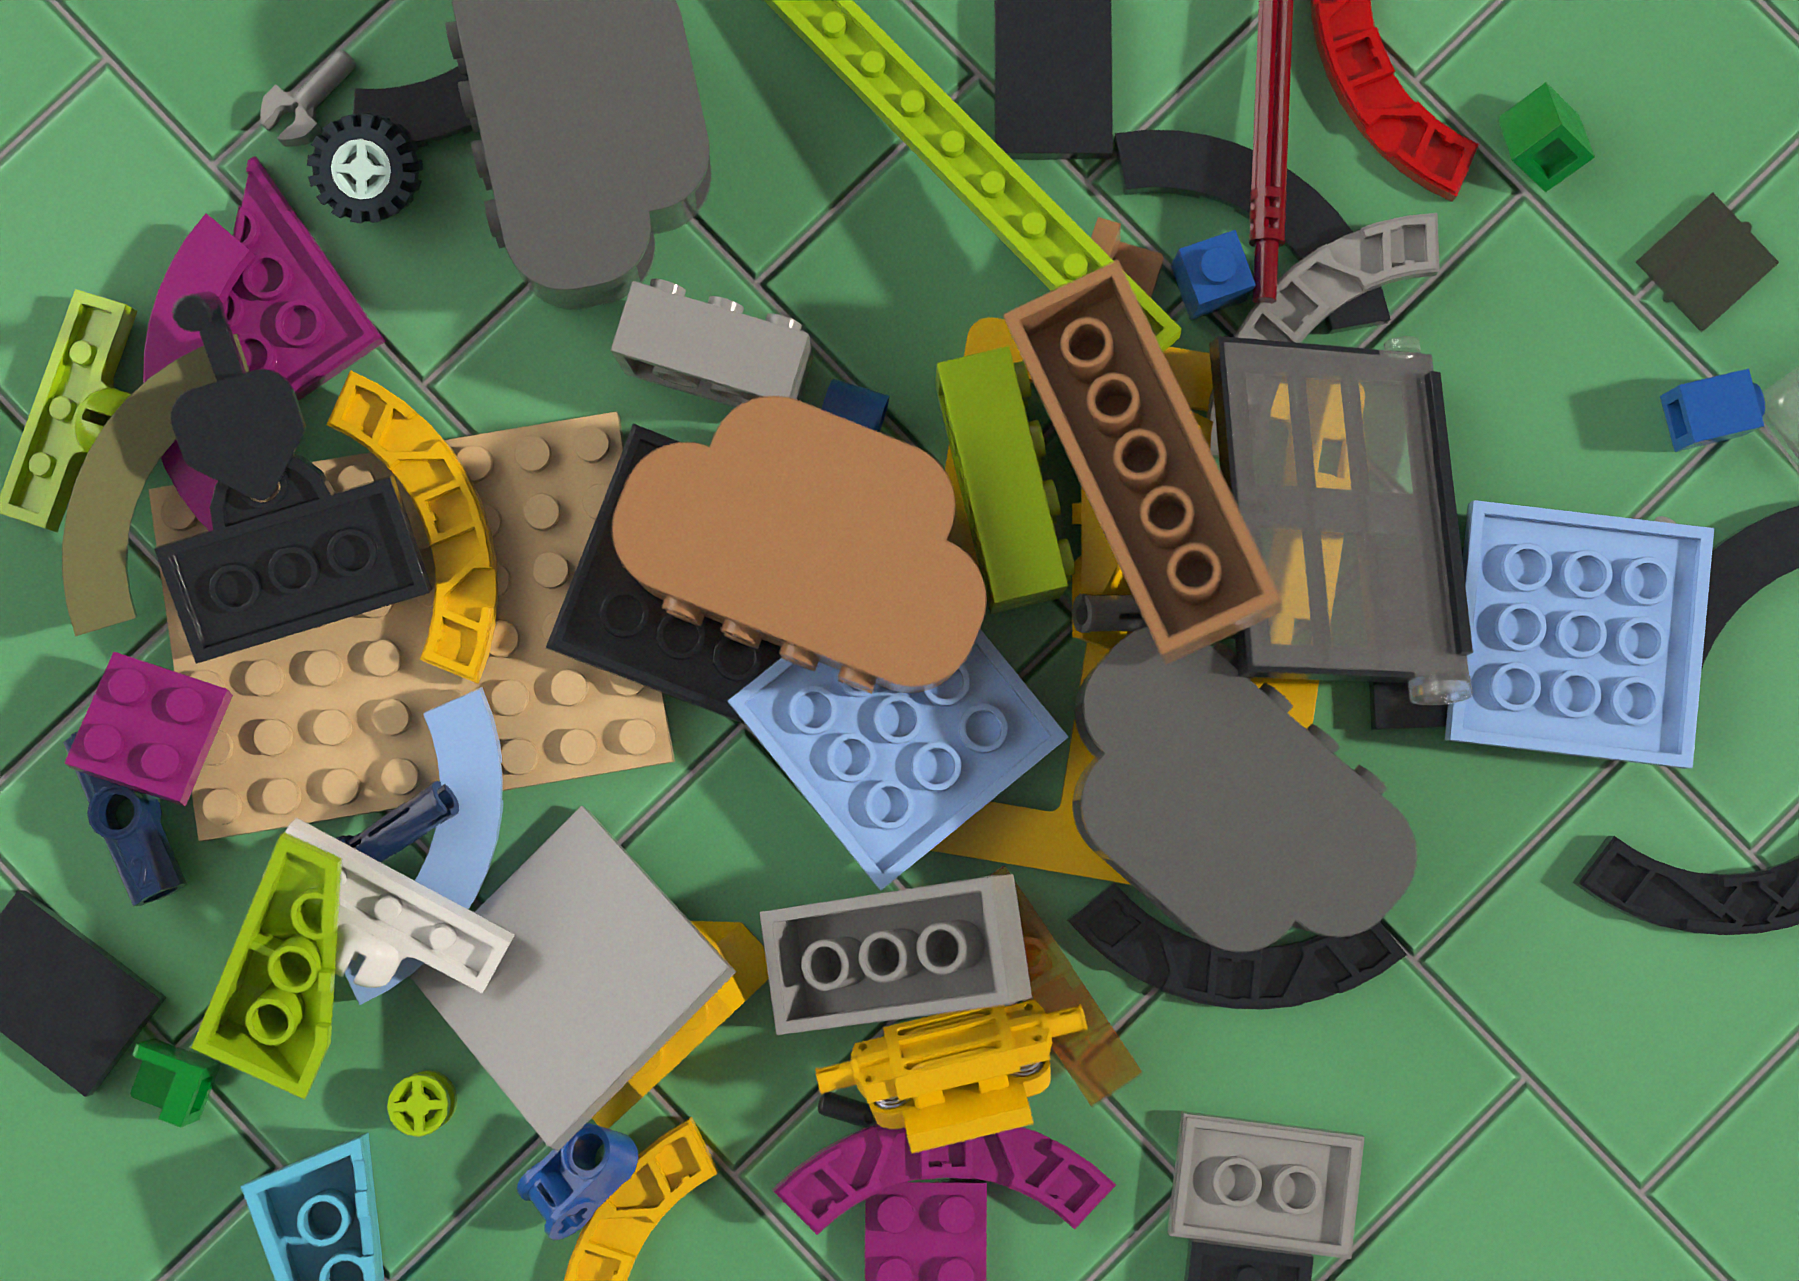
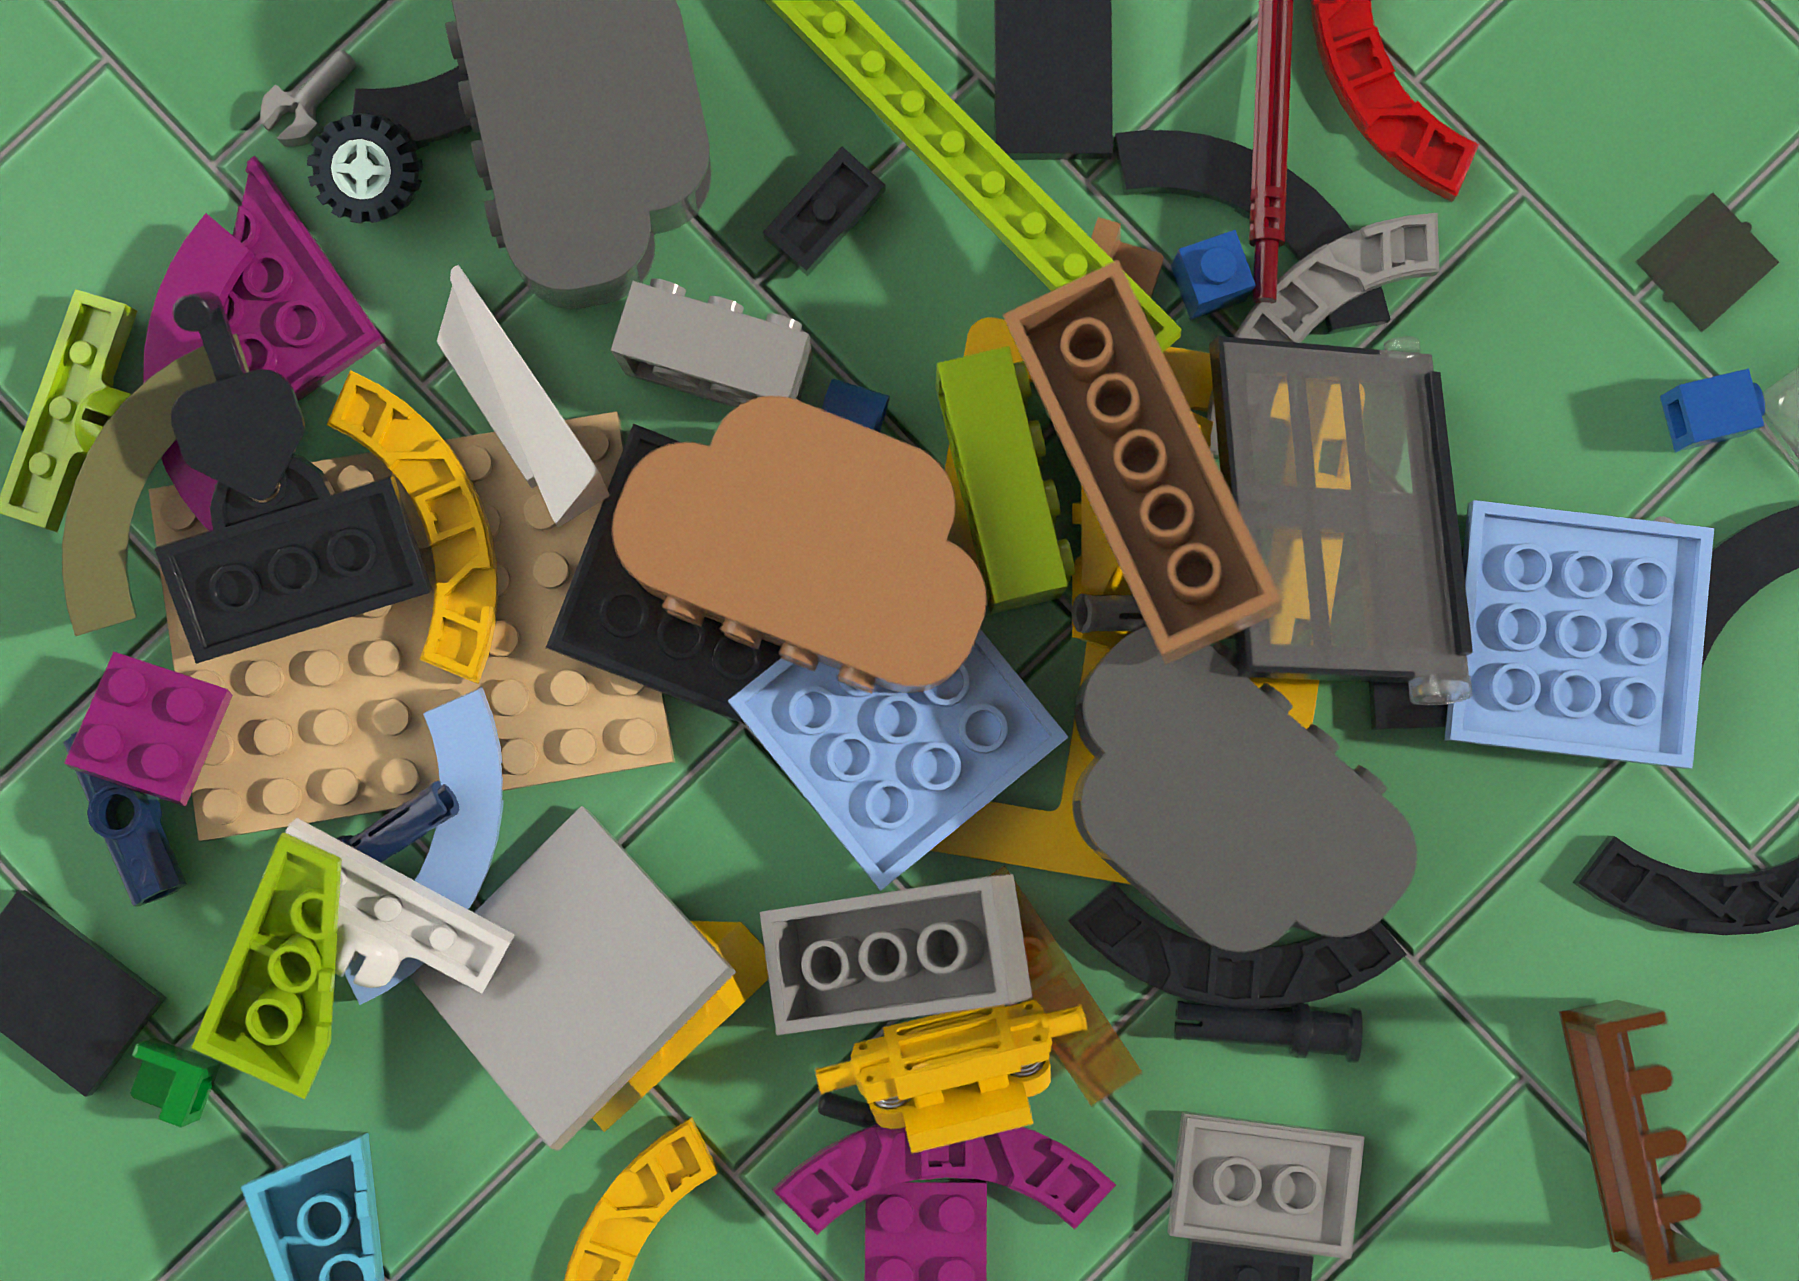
(409, 1104): lime wheel -> none
(517, 405): none -> white wedge
(570, 1186): blue piece -> none
(824, 211): none -> black plate
(1298, 1030): none -> black pin
(1545, 137): green panel -> none
(1622, 1144): none -> reddish brown window

